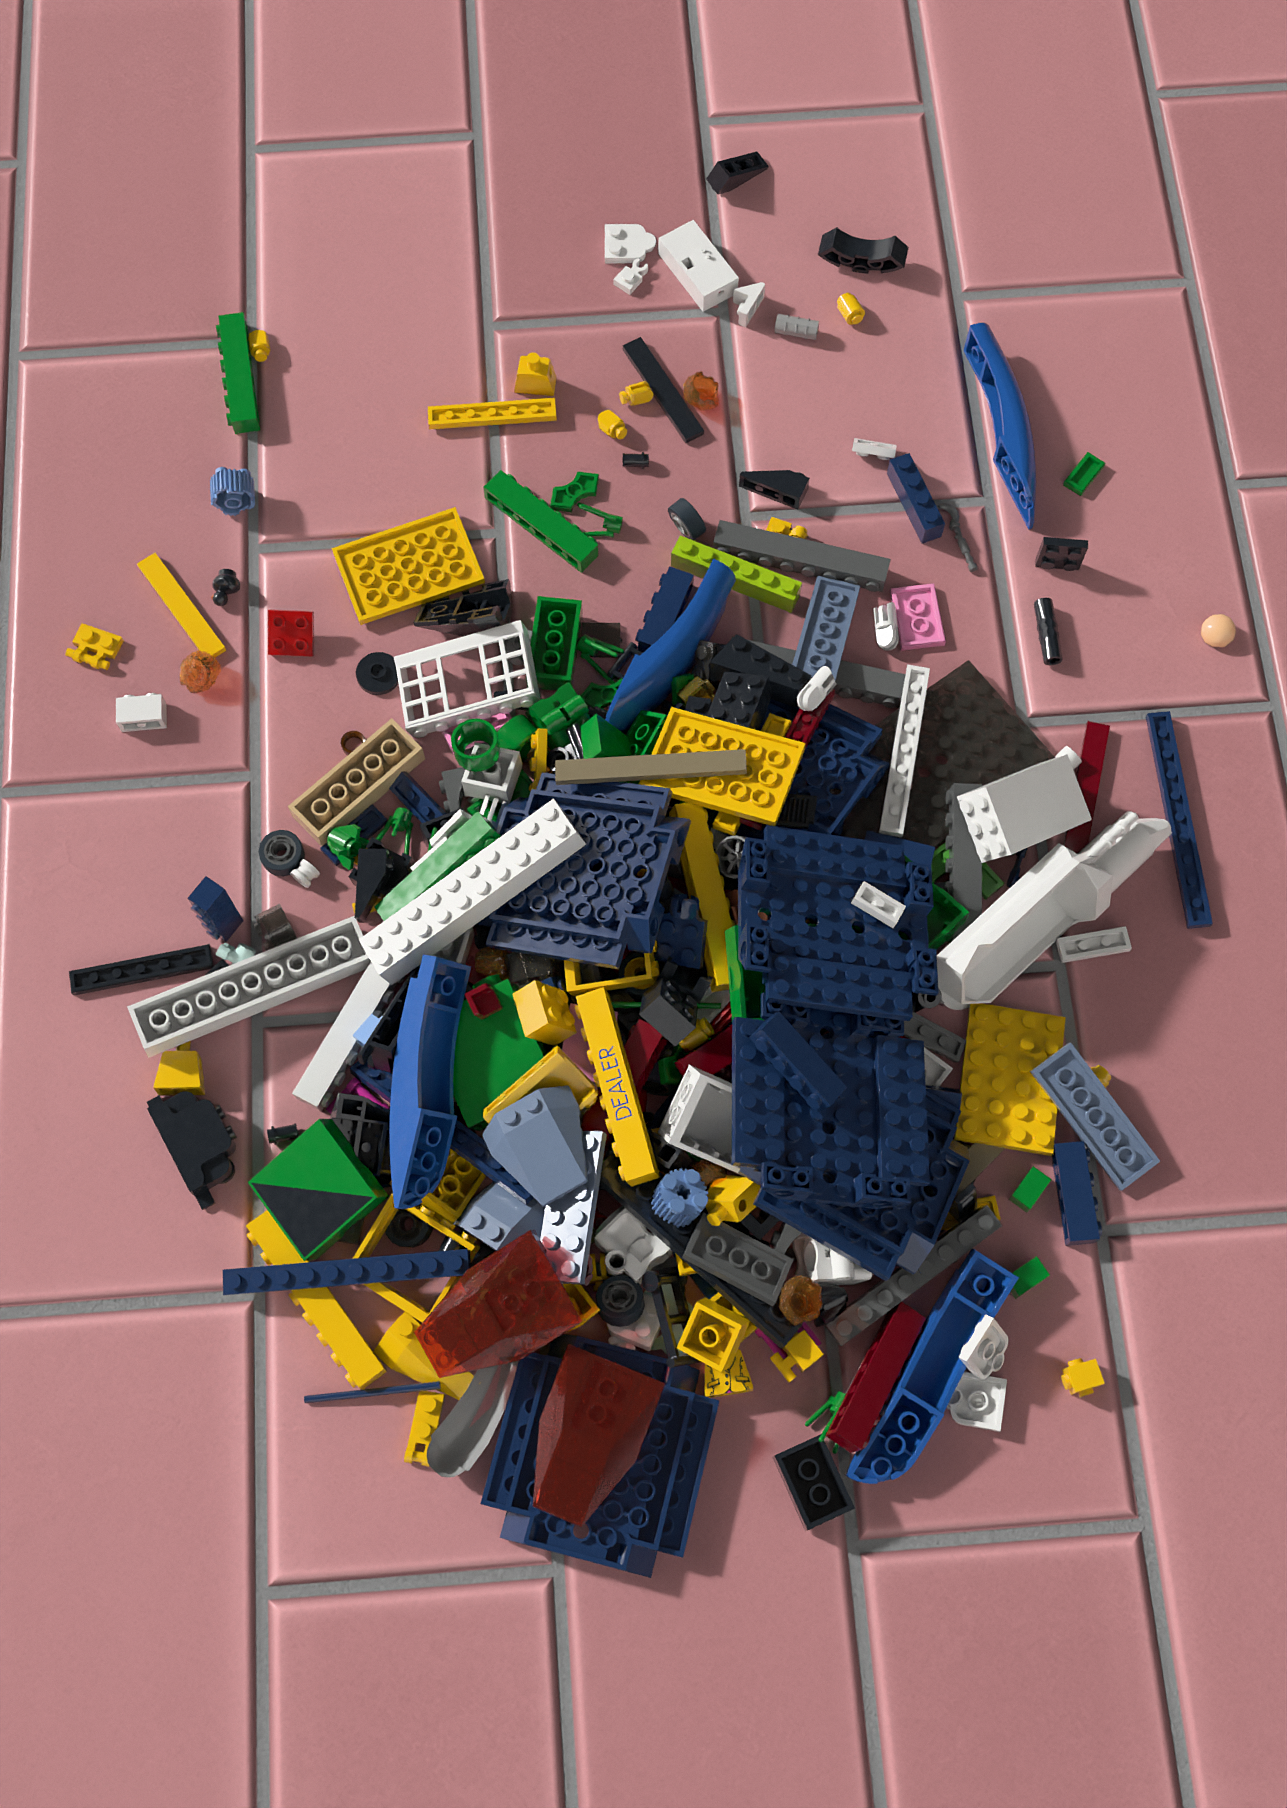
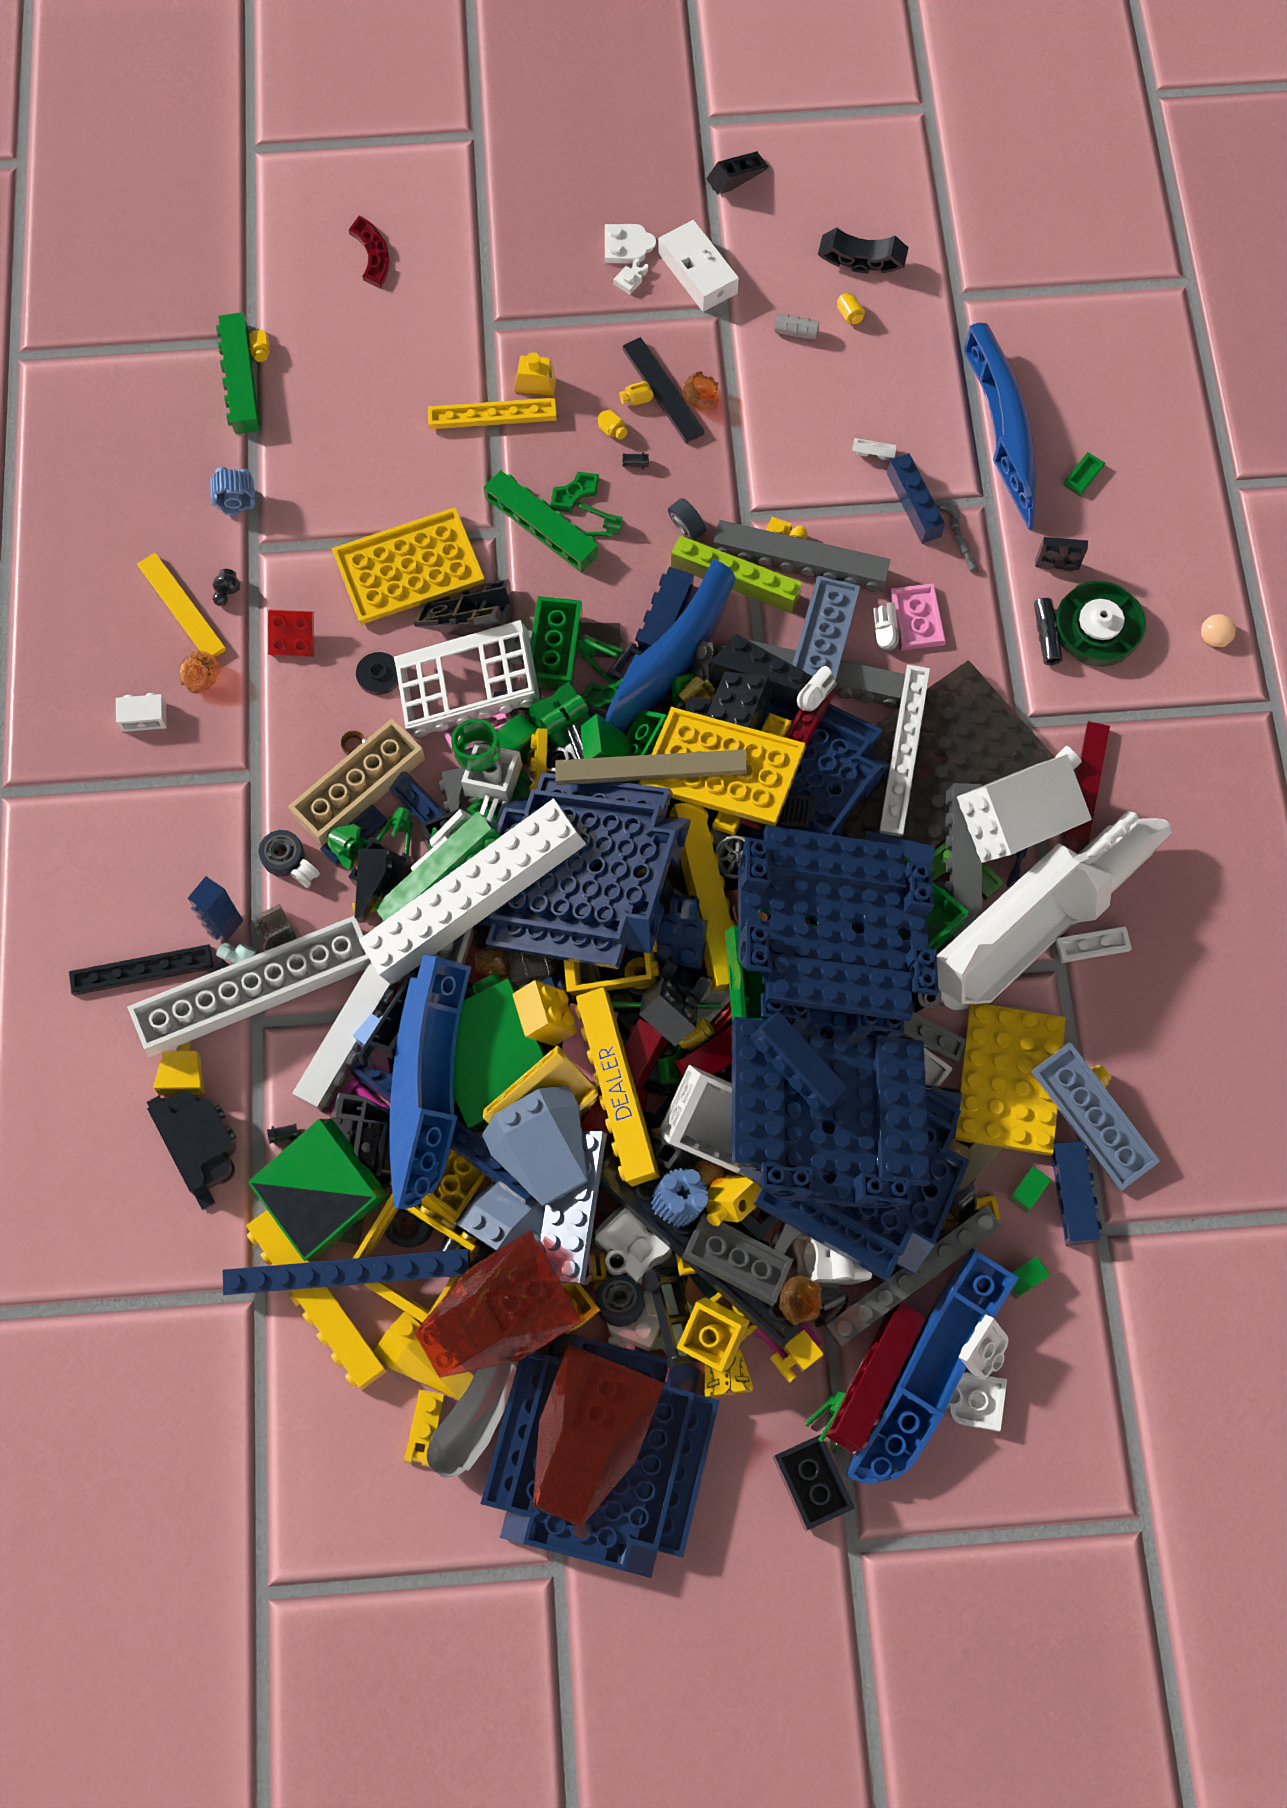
(96, 641): yellow plate -> none
(372, 1392): dark blue axle -> none
(376, 248): none -> dark red tile
(483, 1001): dark red panel -> none
(748, 299): white slope -> none
(778, 485): black slope -> none
(878, 904): white plate -> none
(1082, 1377): yellow brick -> none
(1100, 623): none -> dark green piece
(1178, 815): dark blue plate -> none

